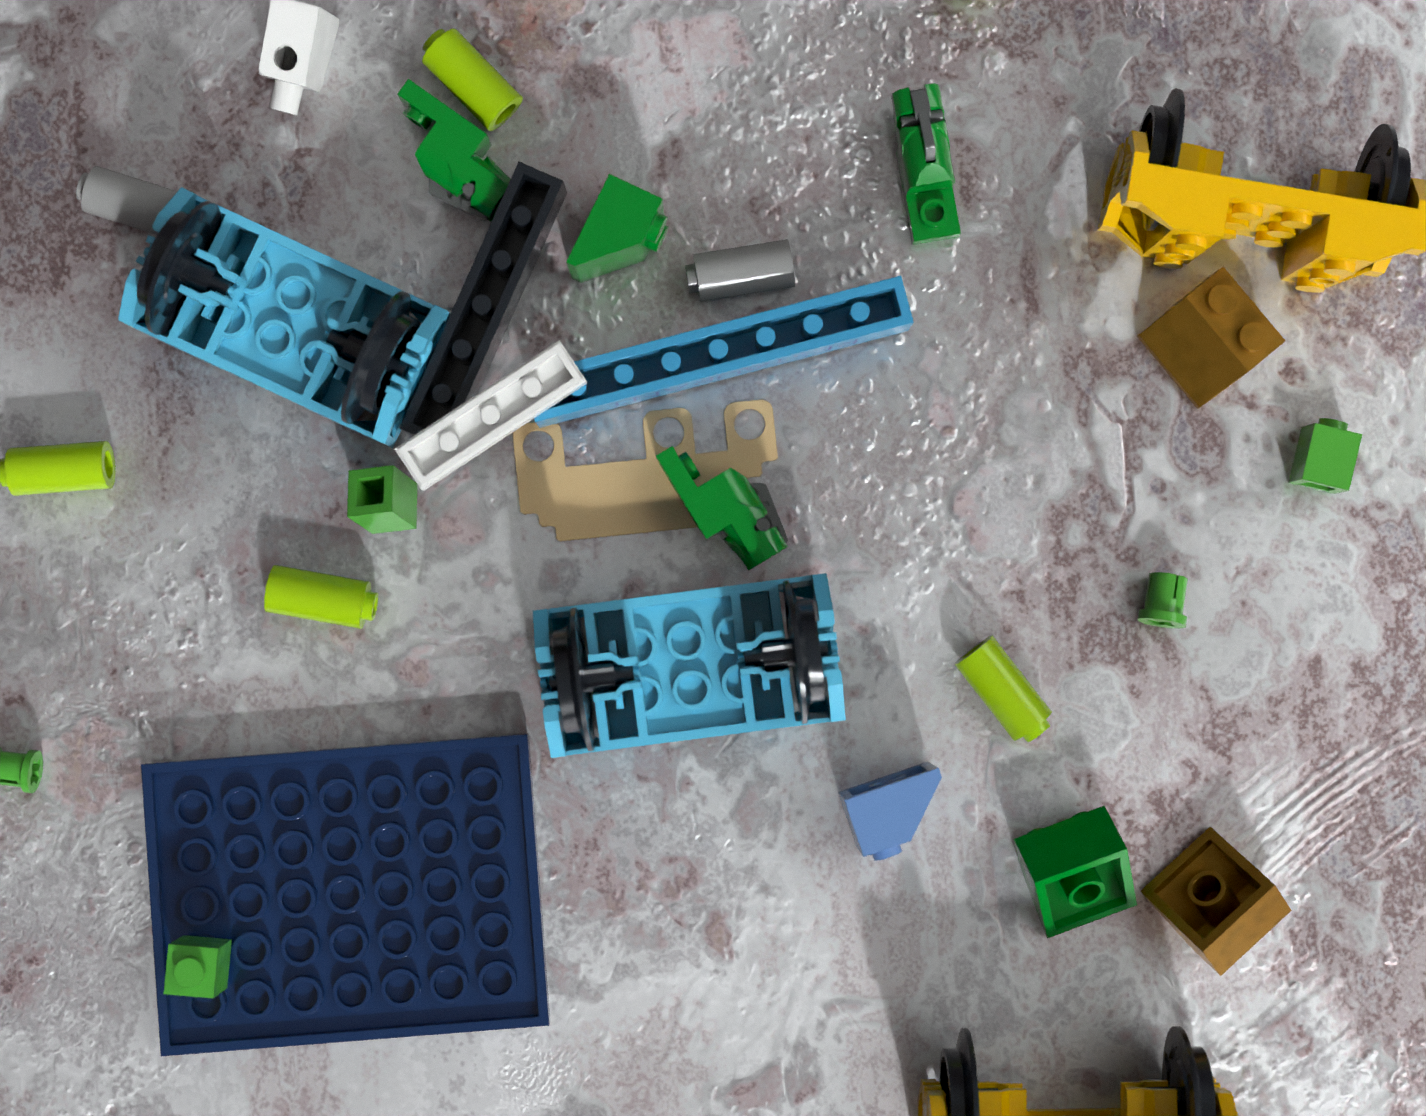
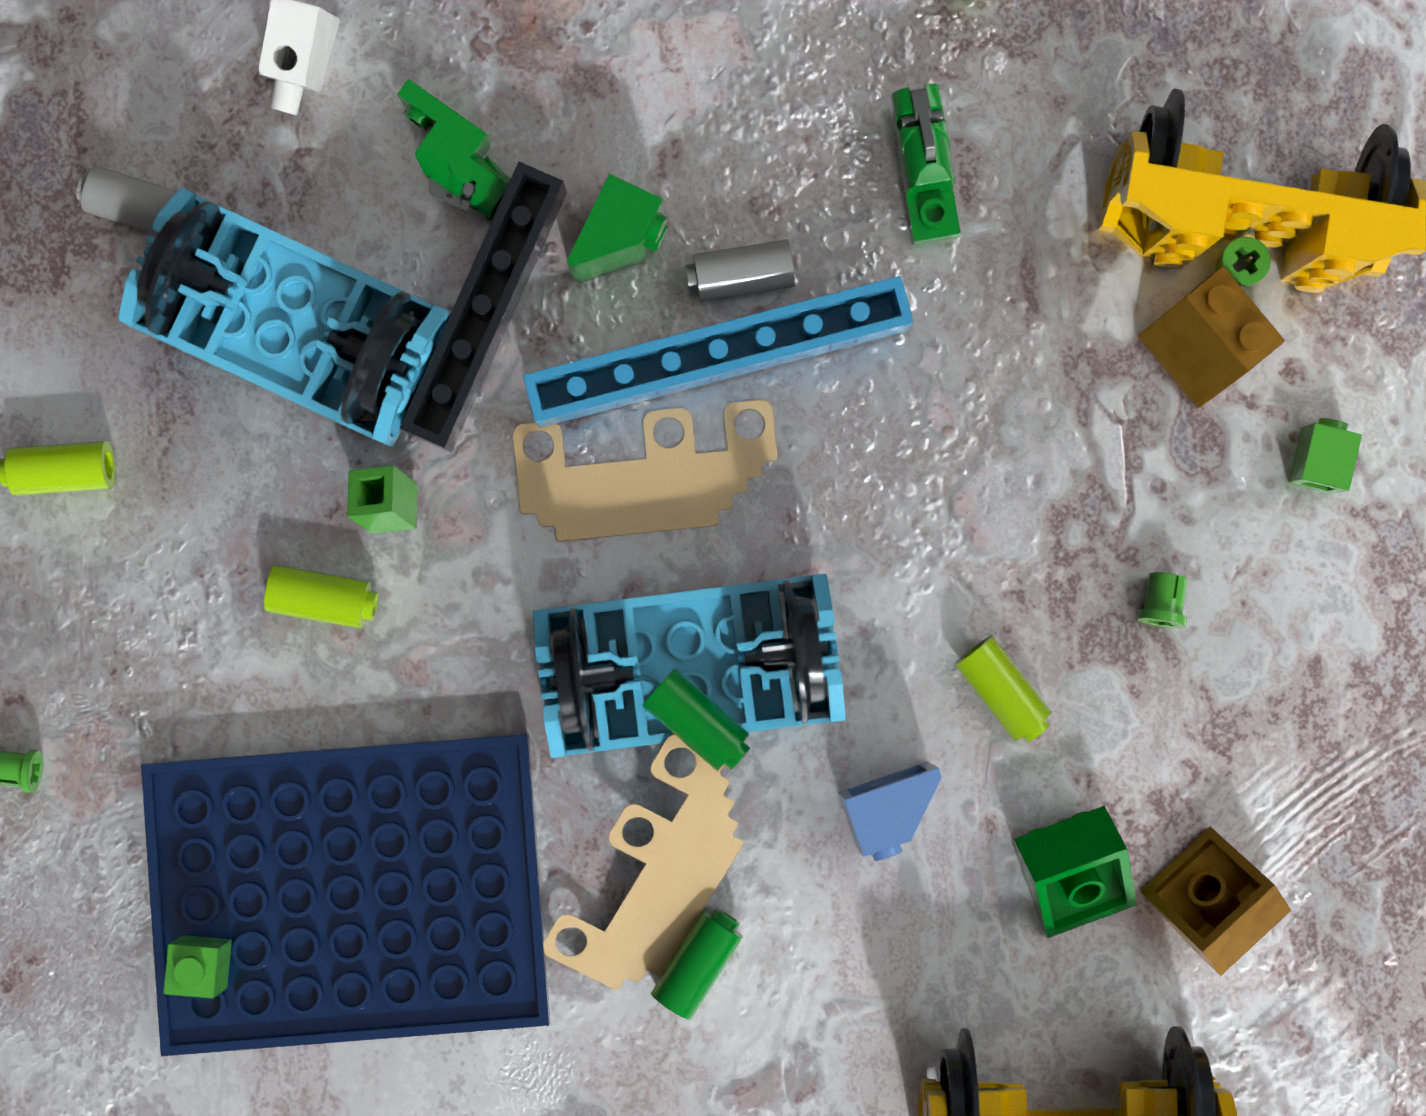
(470, 78): lime brick -> none
(490, 415): white tile -> none
(673, 888): none -> tan piece
(698, 721): none -> green brick
(698, 963): none -> green brick
(730, 506): green plate -> none
(1244, 248): none -> bright green bush

